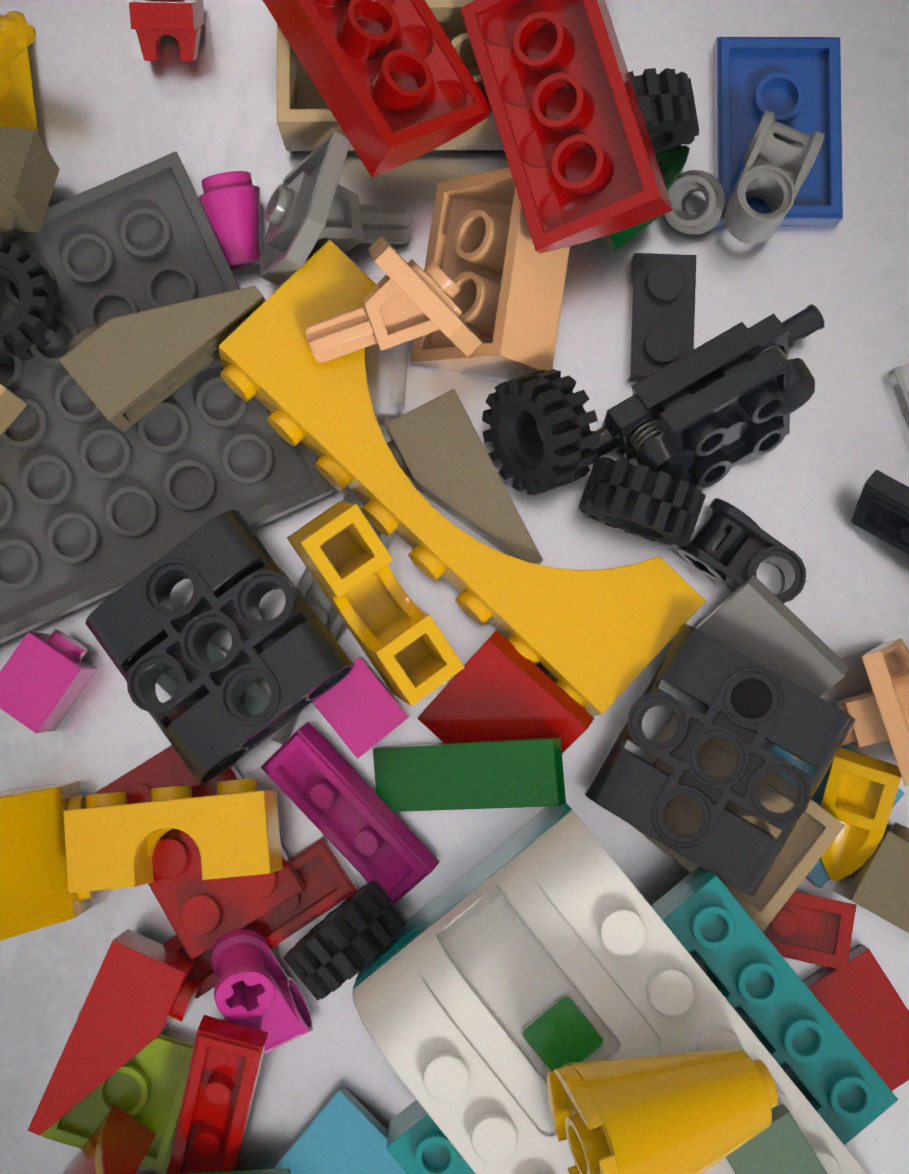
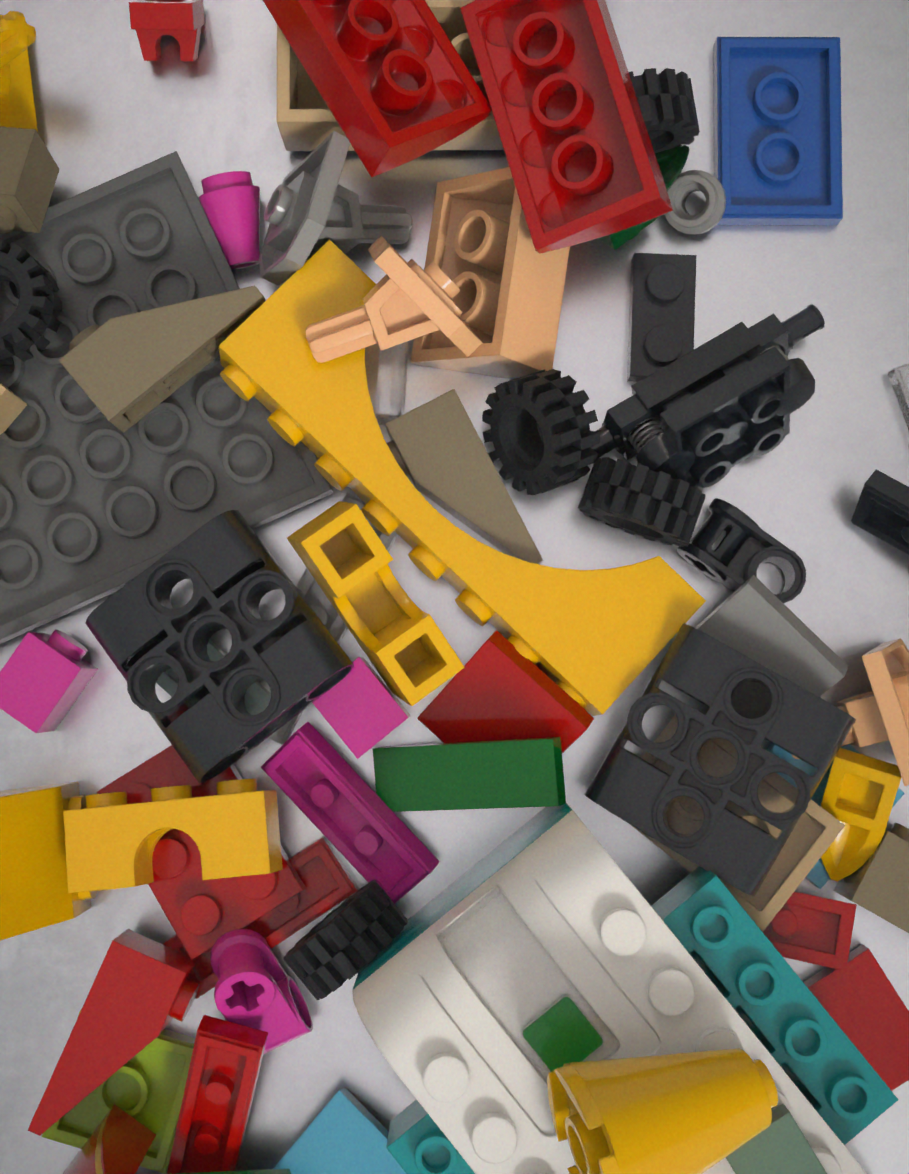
(773, 171): light grey piece -> none

